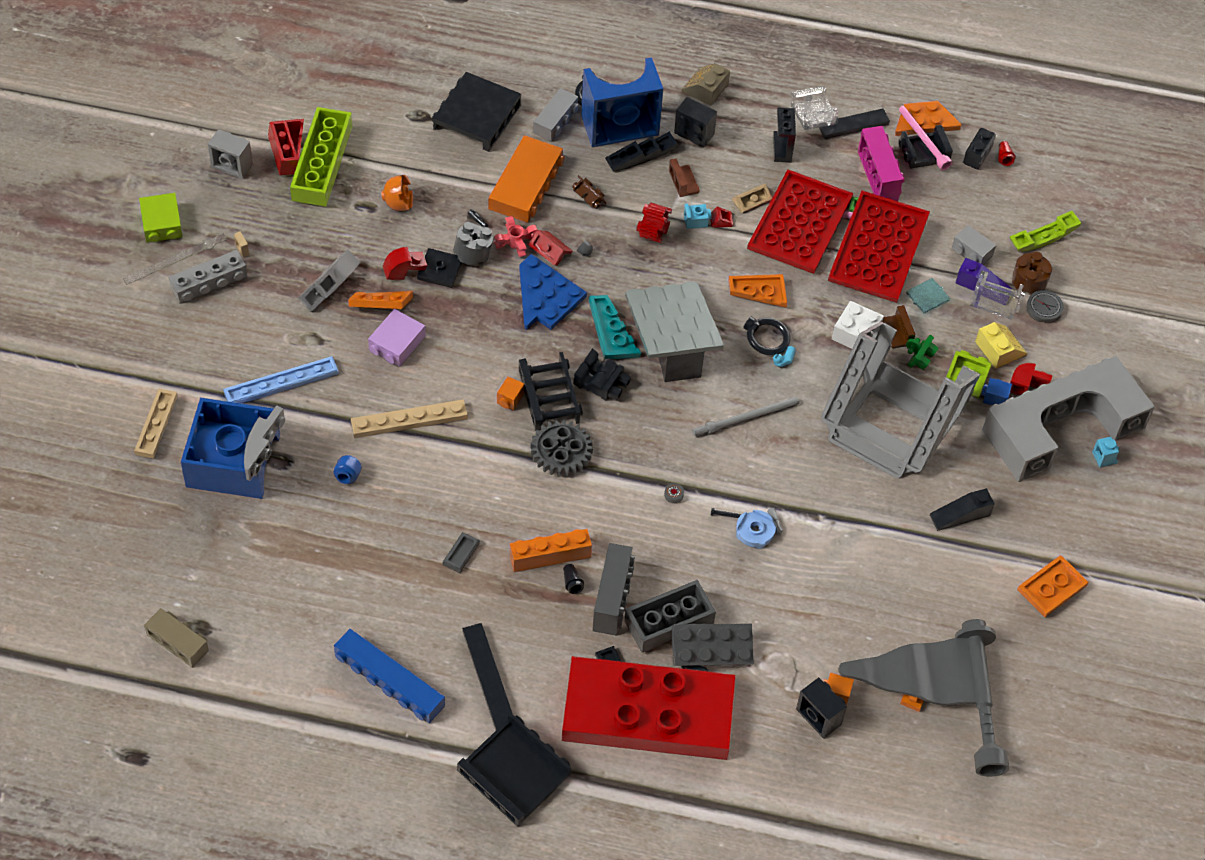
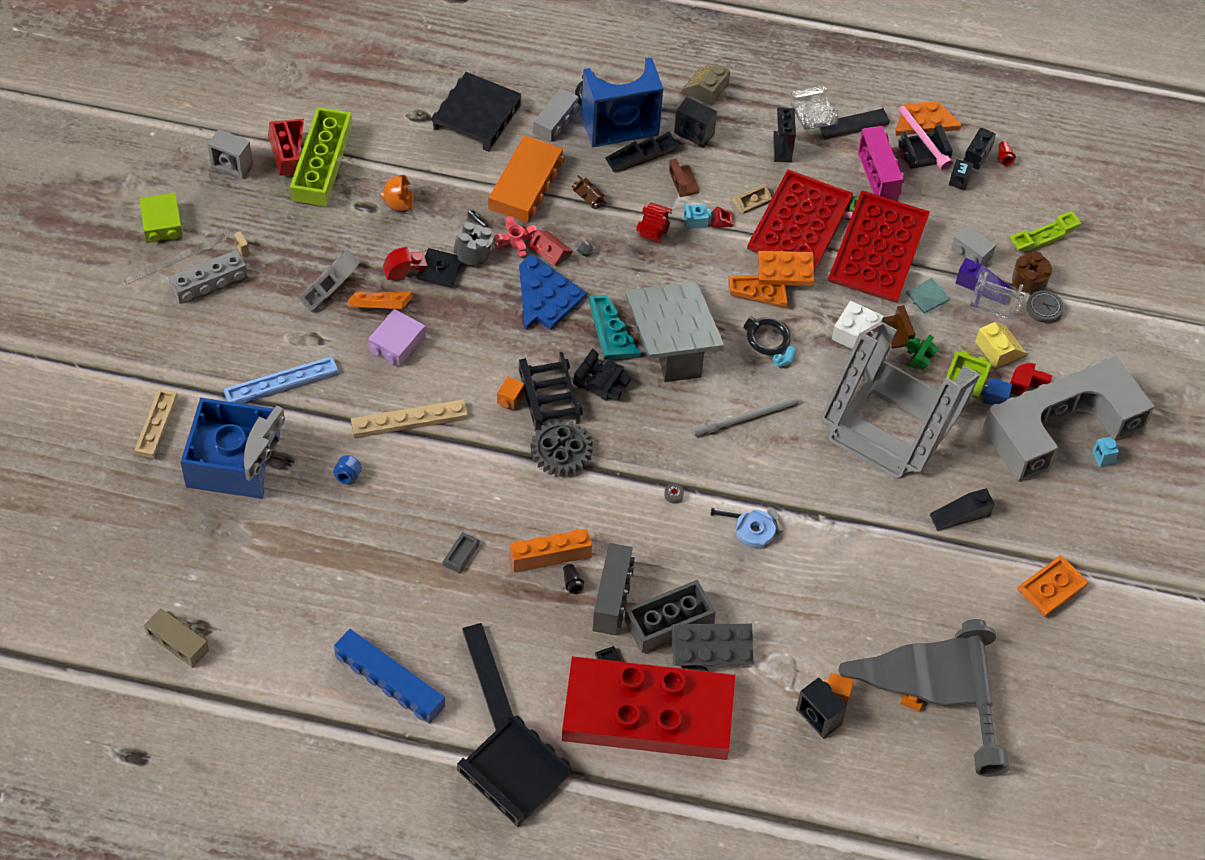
(785, 268): none -> orange plate
(960, 174): none -> black brick

